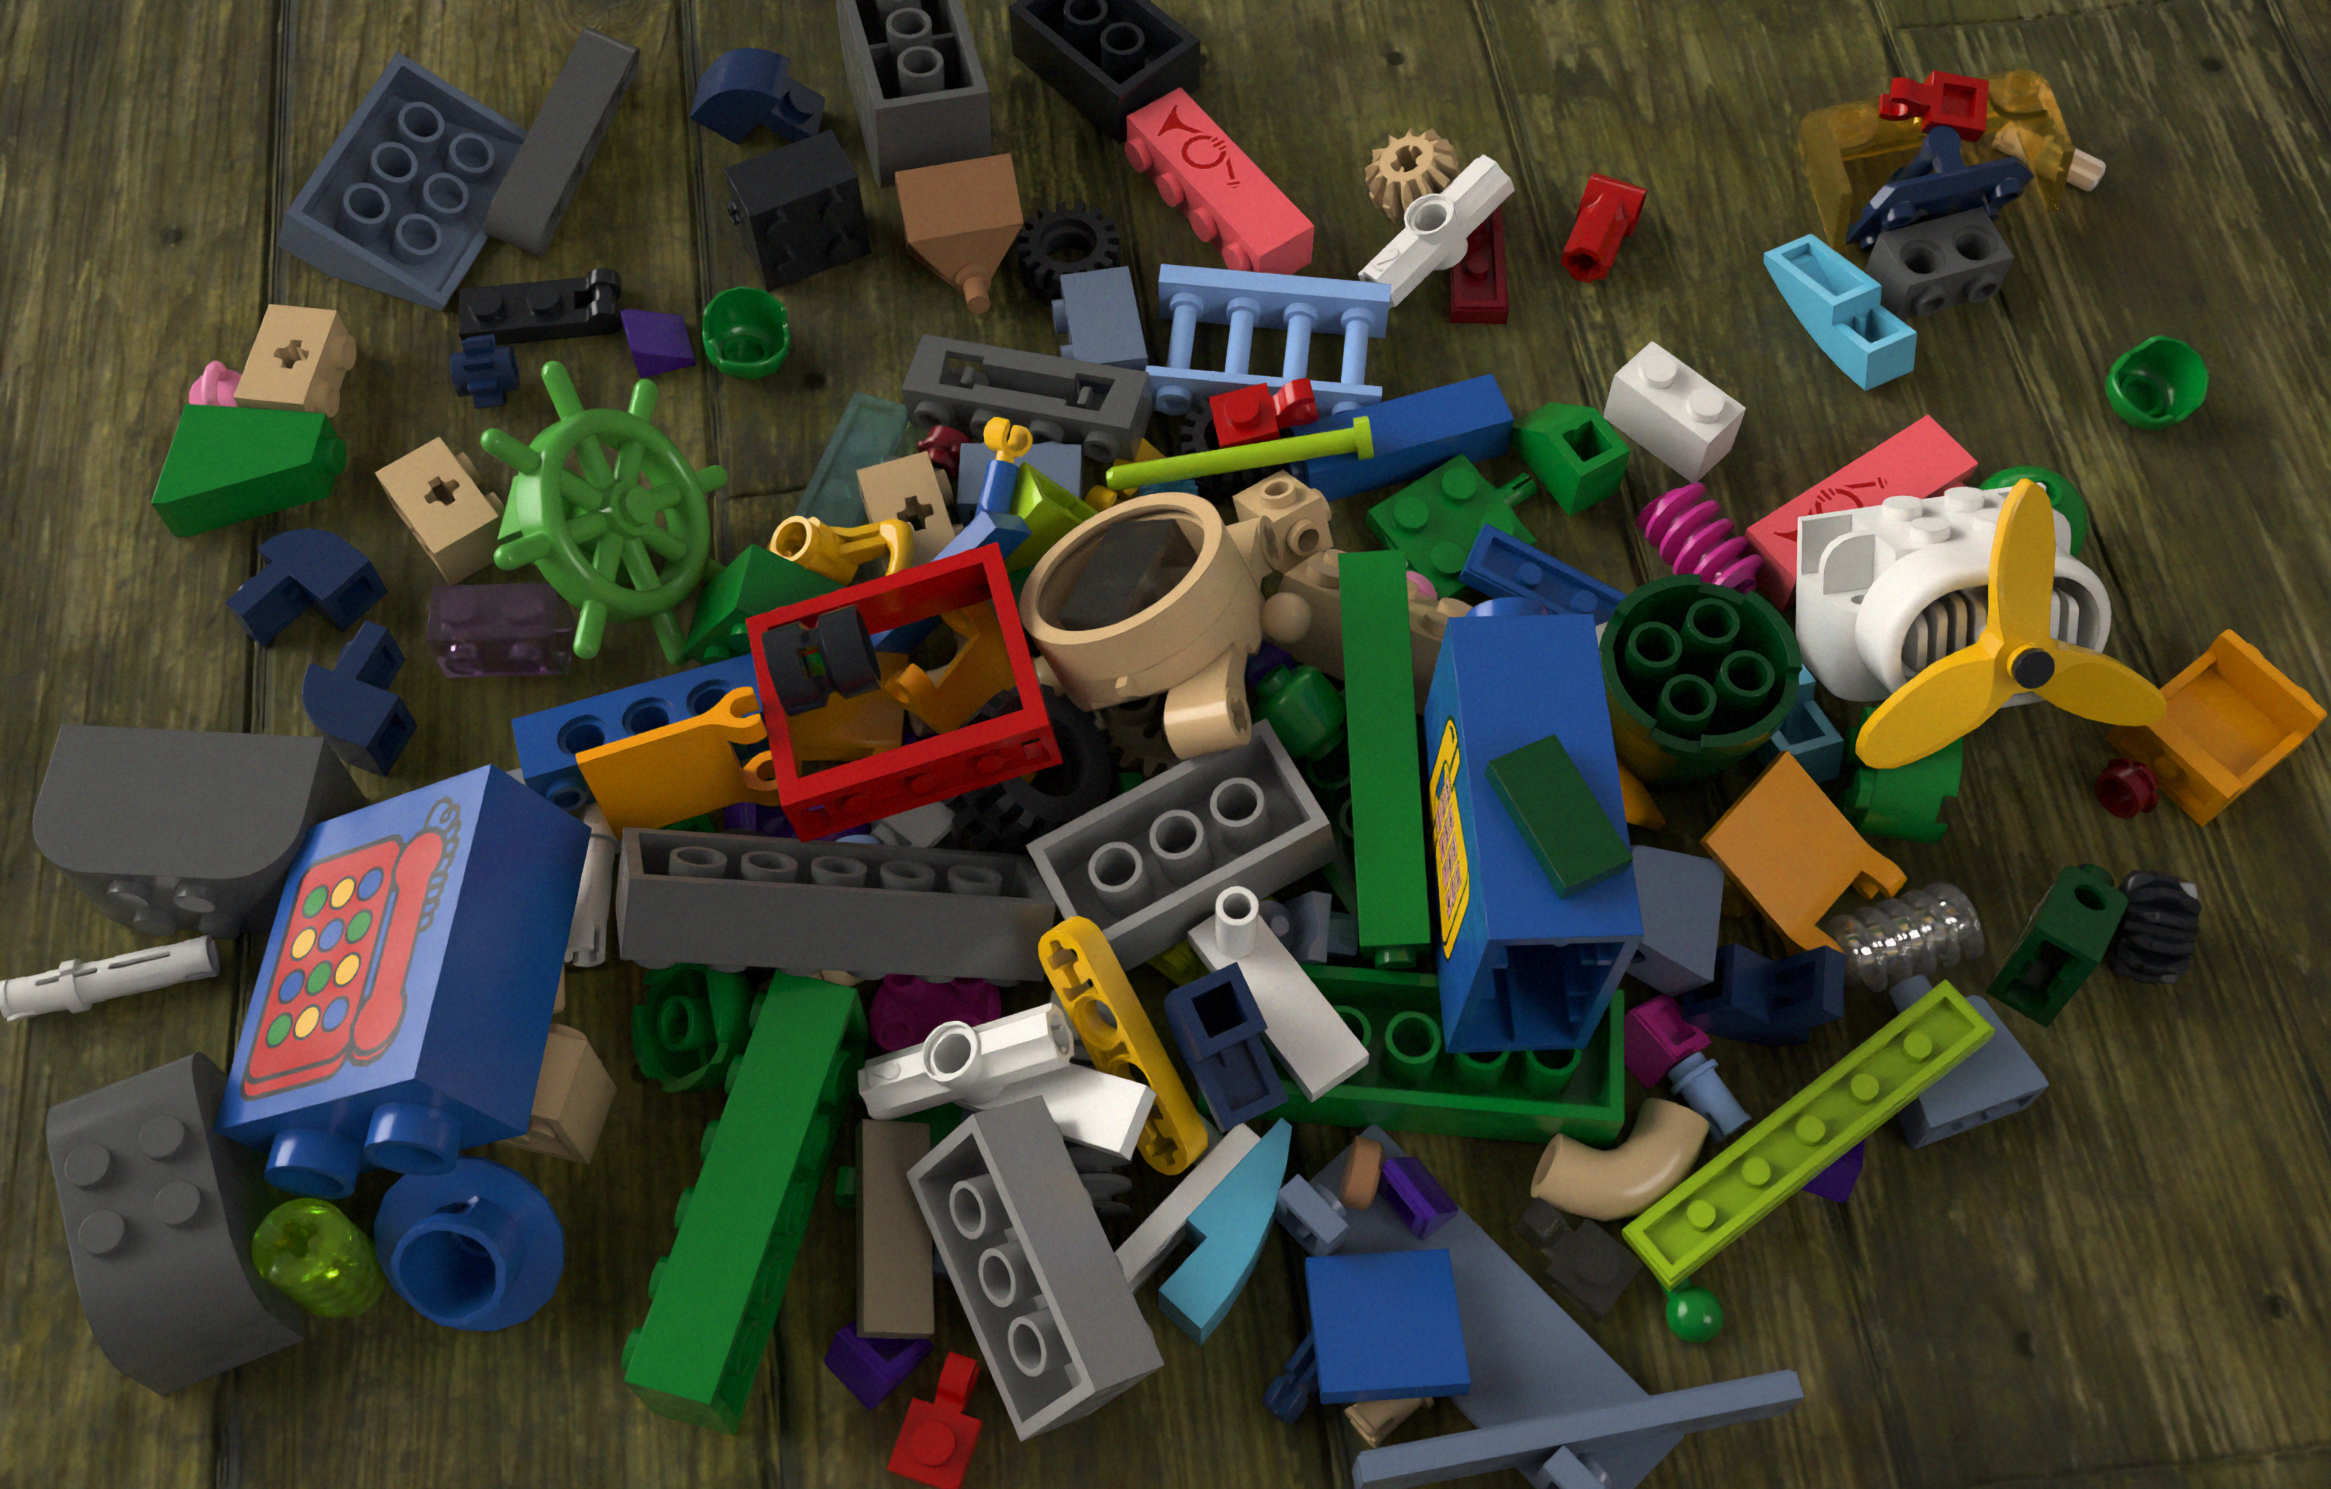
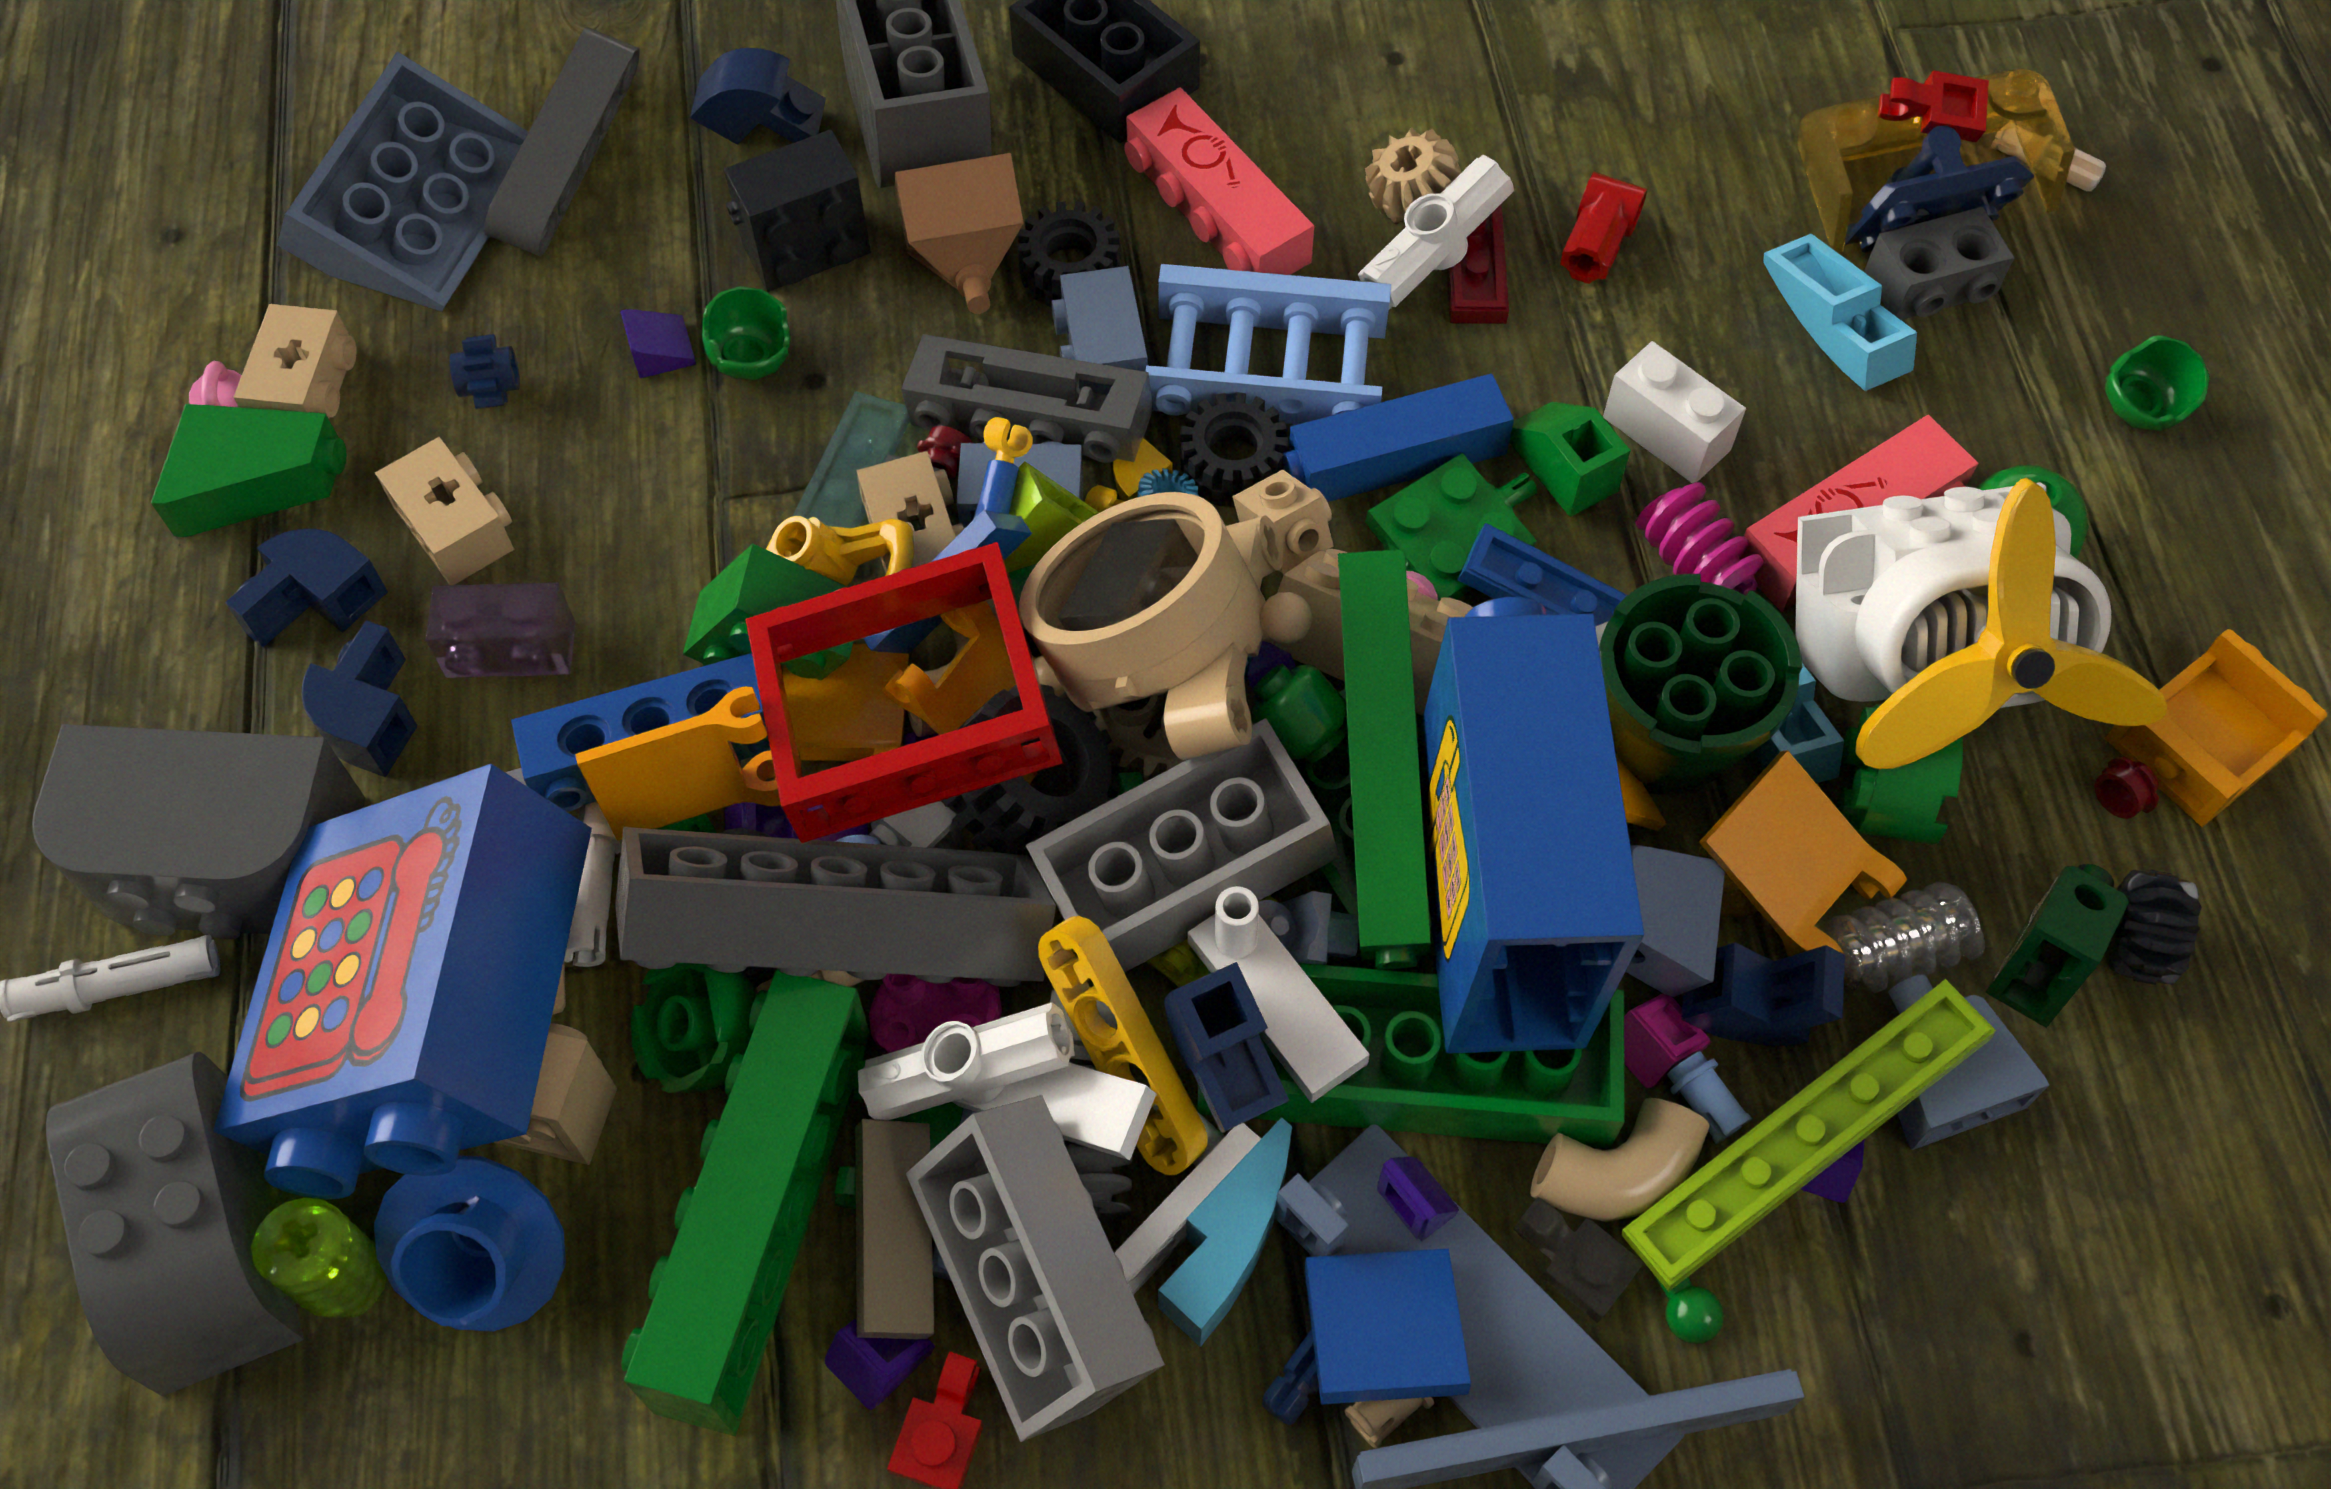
(543, 309): black plate -> none
(595, 530): bright green piece -> none
(844, 650): black wheel -> none
(1245, 457): lime bar -> none
(1255, 416): red plate -> none
(1361, 1173): medium nougat tile -> none
(1558, 816): dark green tile -> none

